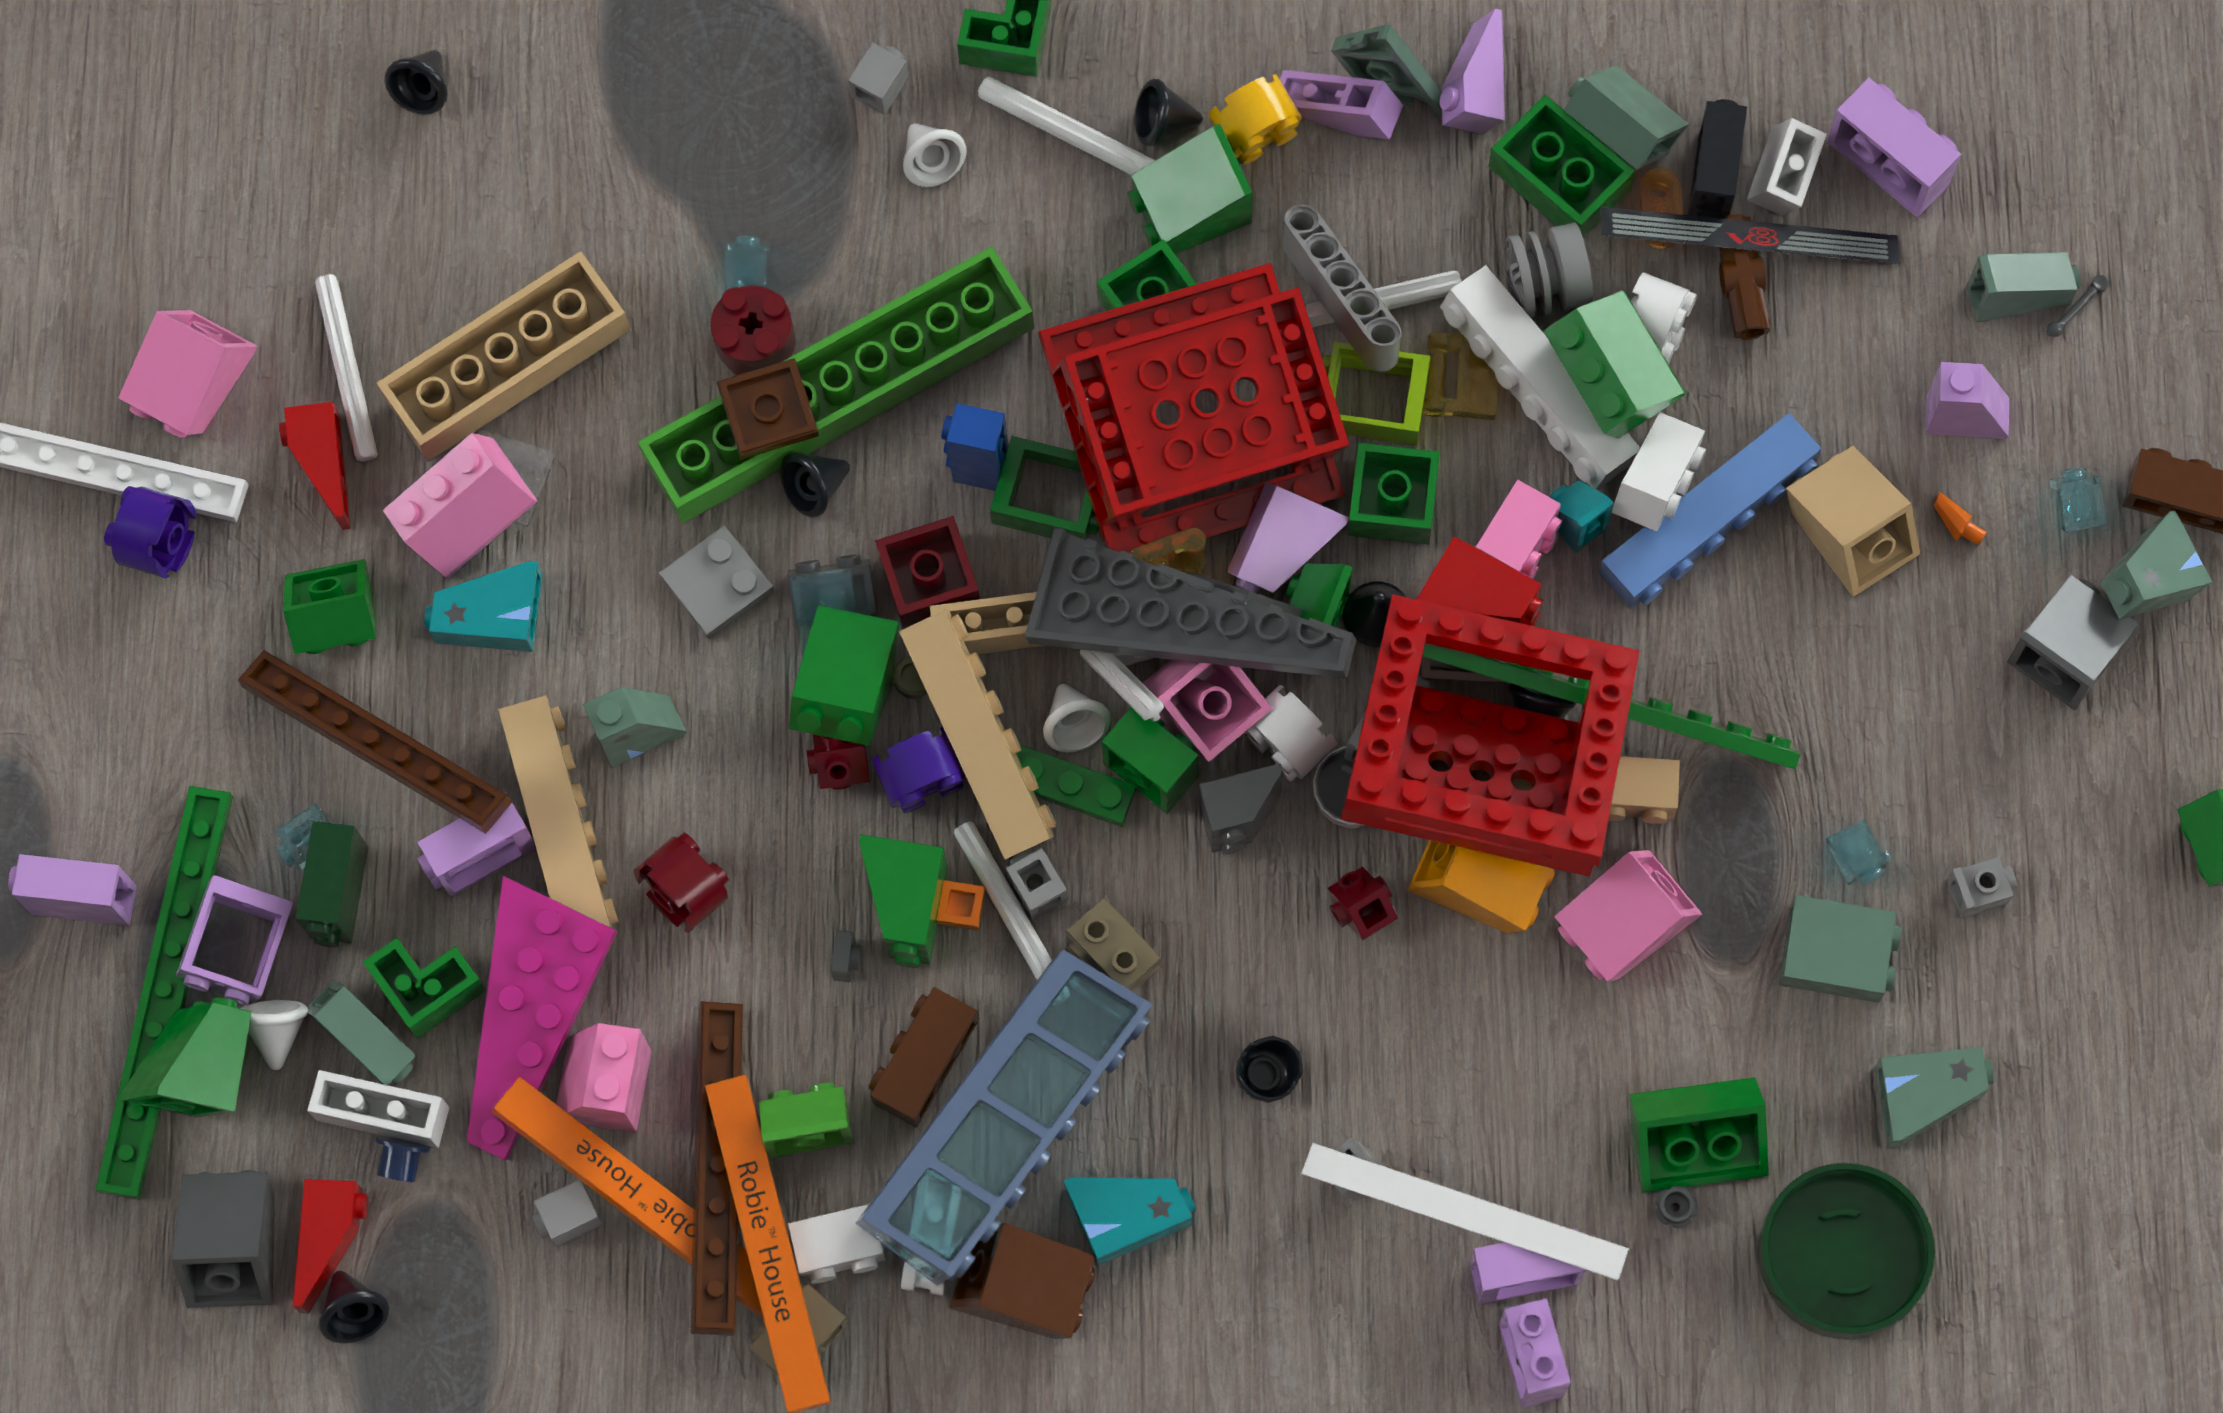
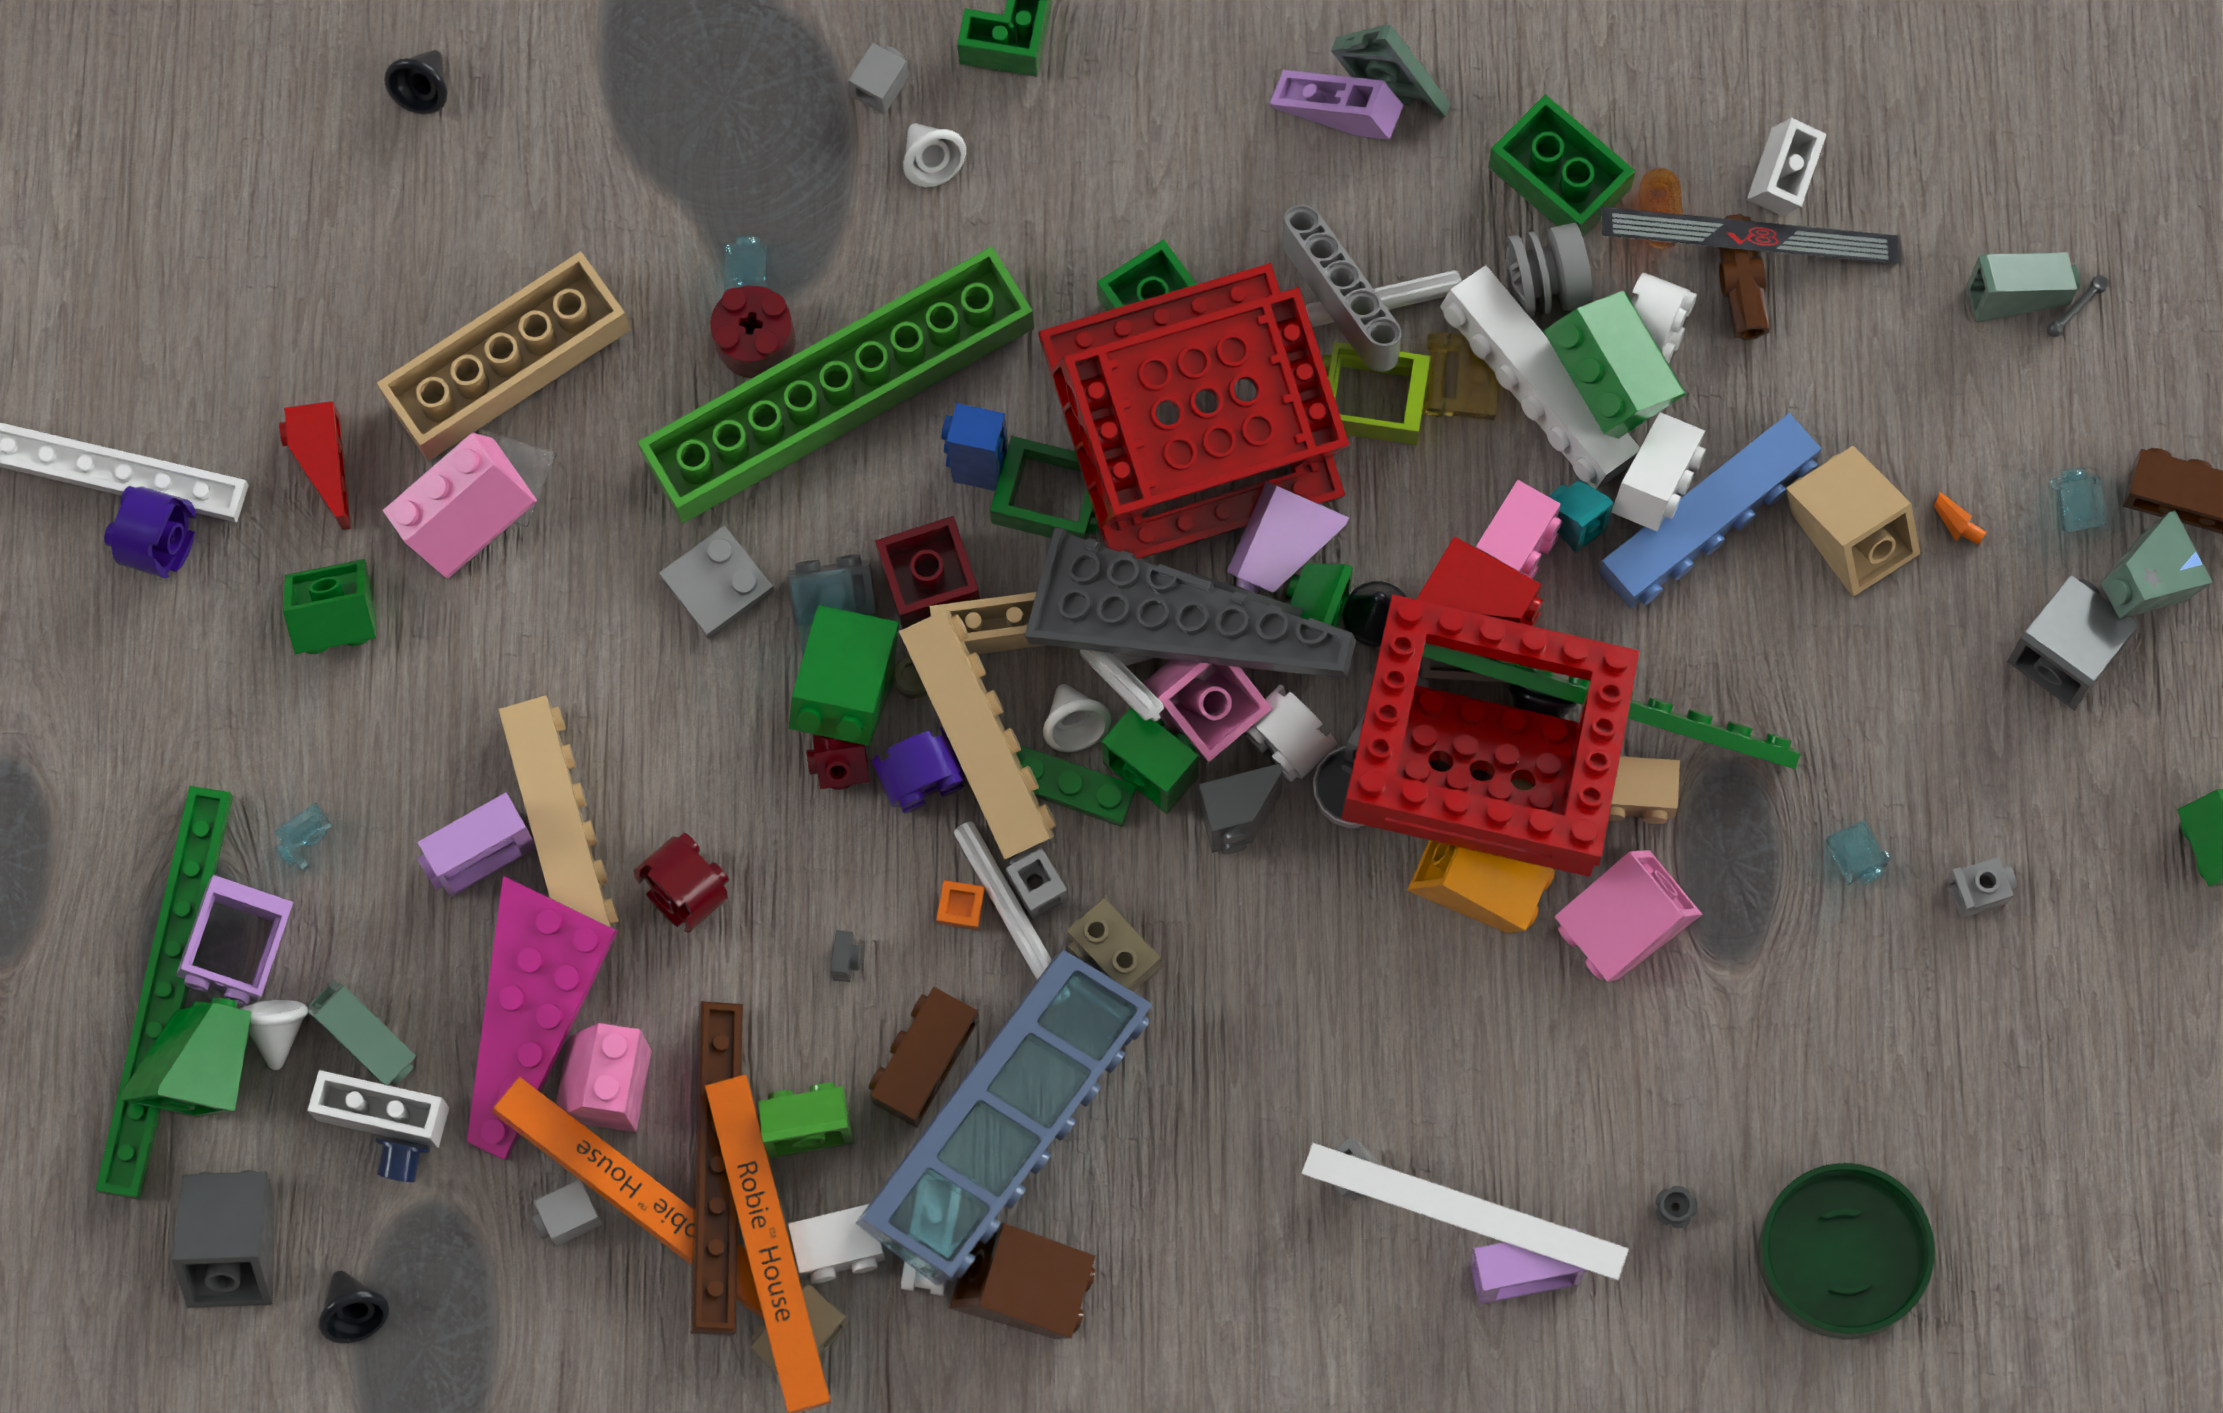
(73, 889): lavender brick -> none
(184, 371): bright pink slope -> none
(327, 1229): red slope -> none
(332, 883): dark green brick -> none
(346, 368): white axle -> none
(375, 741): reddish brown tile -> none
(423, 995): green brick -> none
(489, 610): teal slope -> none
(633, 722): sand green slope -> none
(767, 408): reddish brown tile -> none
(811, 481): black hat -> none
(906, 894): green slope -> none
(1062, 126): white axle -> none
(1127, 1212): teal slope -> none
(1162, 113): black hat -> none
(1165, 550): clear yellow plate -> none
(1193, 193): slope -> none
(1257, 117): yellow brick -> none
(1269, 1069): black hair -> none
(1362, 902): dark red brick -> none
(1393, 493): green brick -> none
(1475, 85): lavender slope -> none
(1533, 1340): lavender window -> none
(1625, 116): sand green brick -> none
(1699, 1134): green slope -> none
(1717, 159): black window -> none
(1839, 949): sand green brick -> none
(1893, 146): lavender brick -> none
(1928, 1088): sand green slope -> none
(1966, 403): lavender slope -> none

